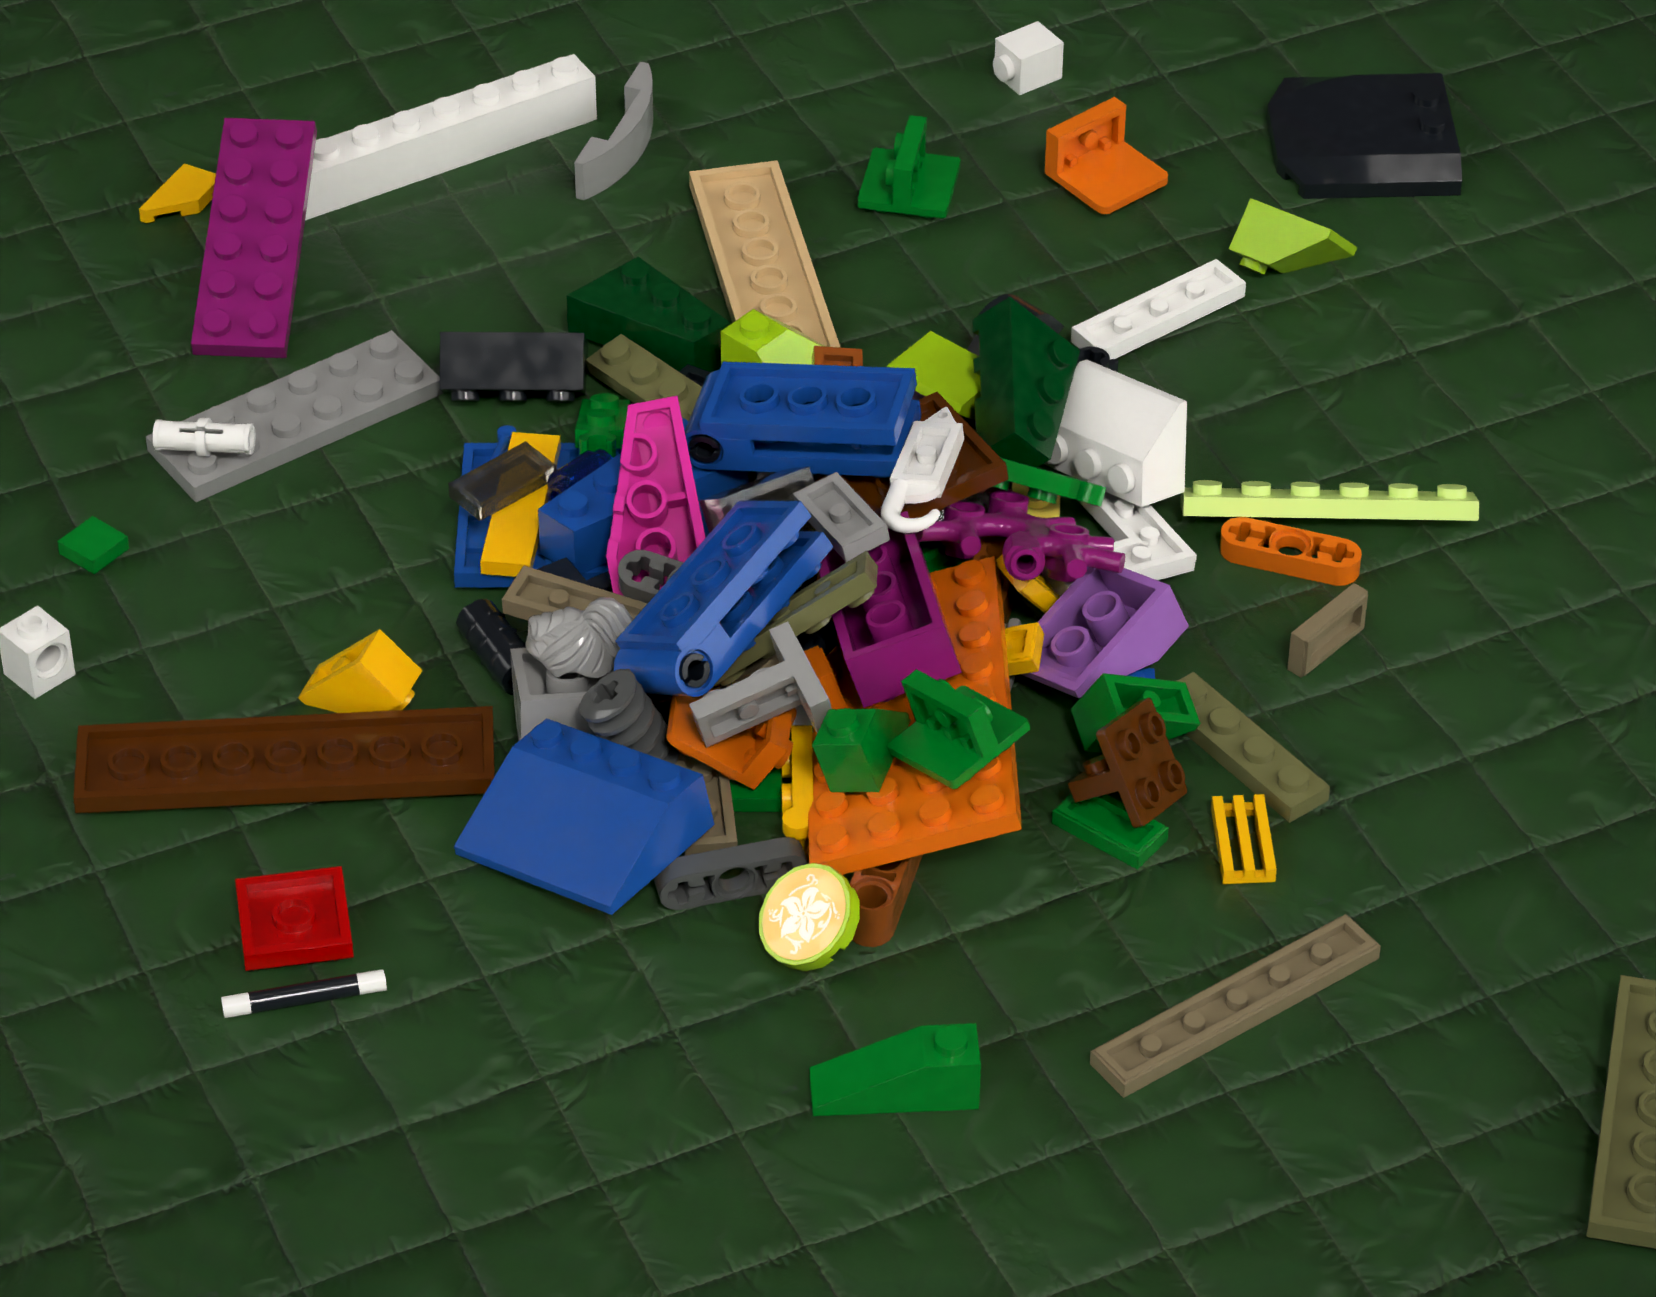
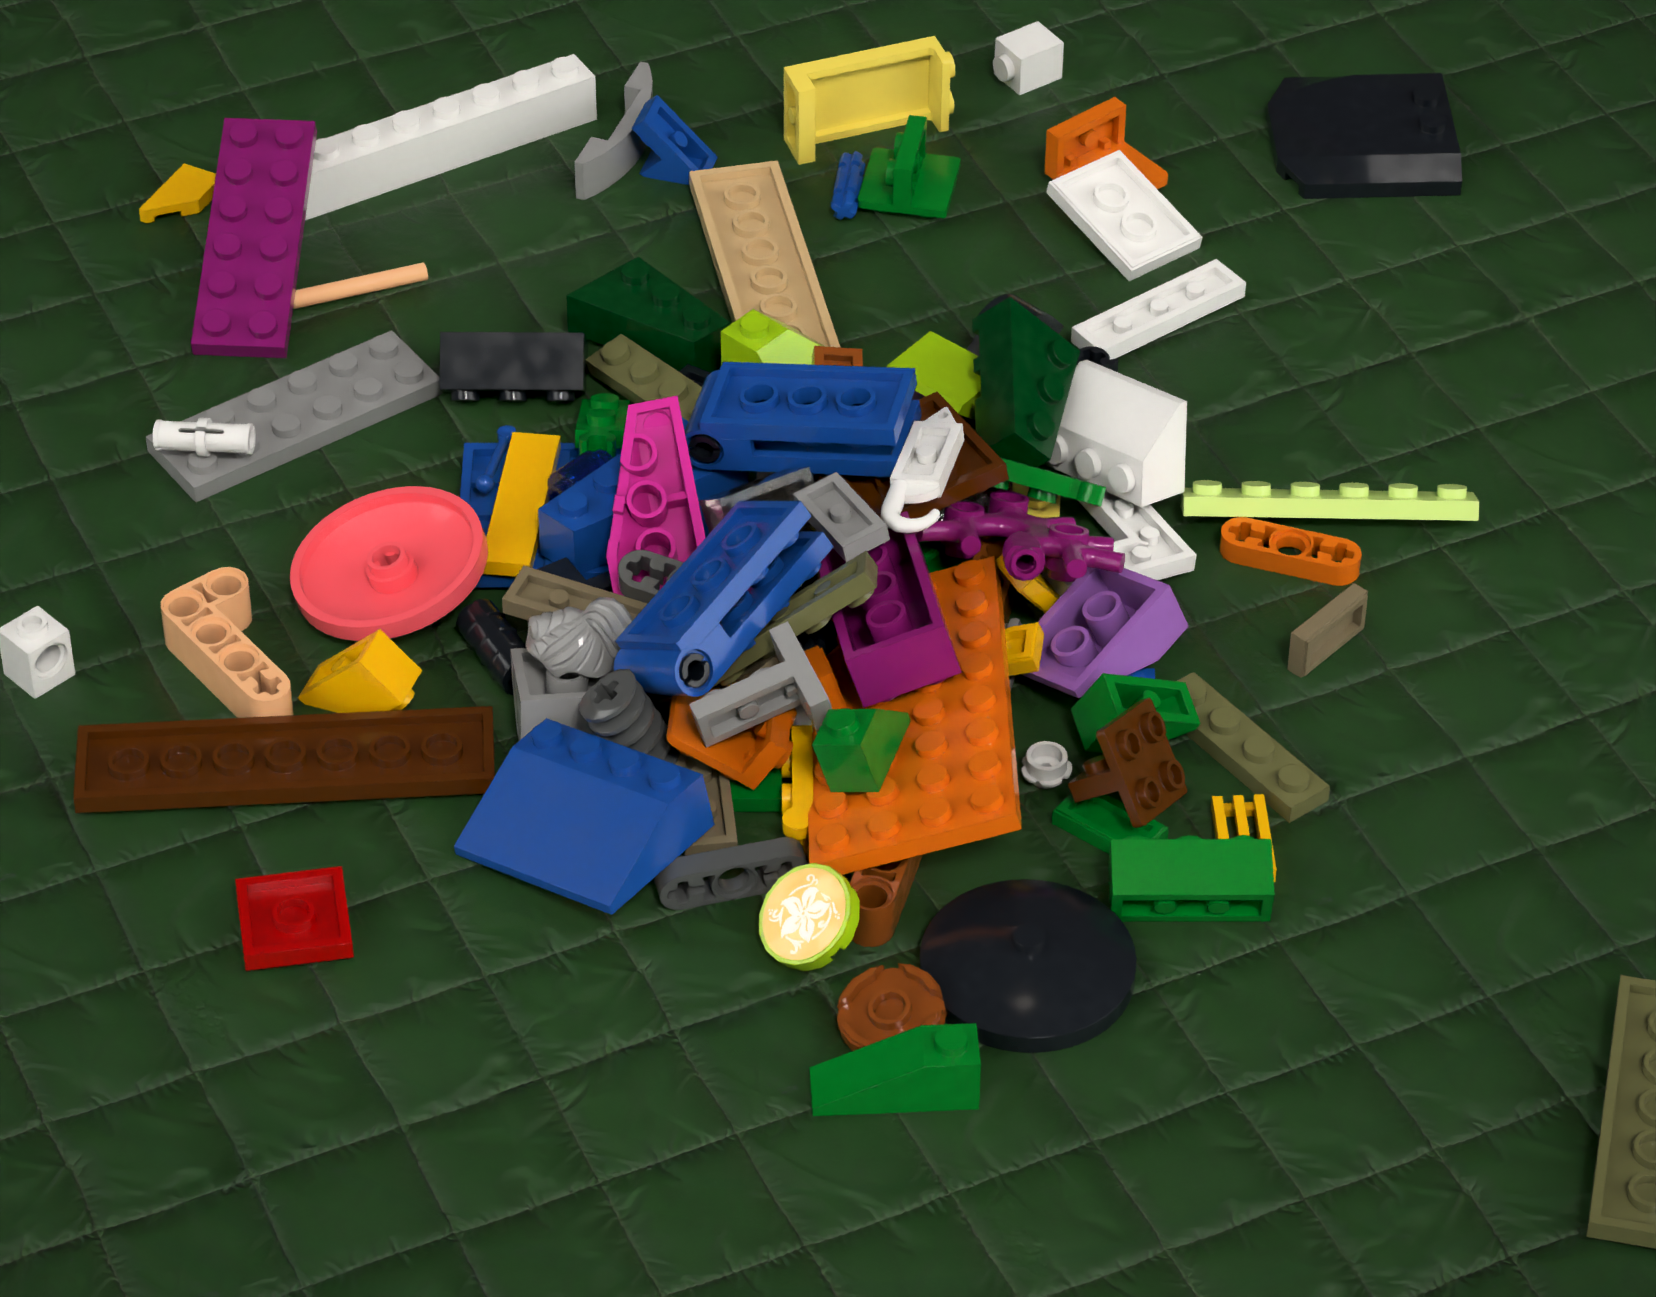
(93, 545): green tile -> none
(205, 634): none -> light nougat beam
(303, 993): black bar -> none
(360, 285): none -> light nougat bar
(389, 563): none -> coral dish
(501, 481): clear smoke tile -> none
(672, 143): none -> blue slope
(847, 185): none -> blue axle
(866, 93): none -> light yellow panel
(888, 1003): none -> dark orange tile
(953, 730): green bracket -> none
(1030, 964): none -> black dish
(1046, 764): none -> white plate
(1124, 215): none -> white tile
(1191, 879): none -> green brick
(1234, 1005): dark tan tile -> none
(1284, 241): lime slope -> none

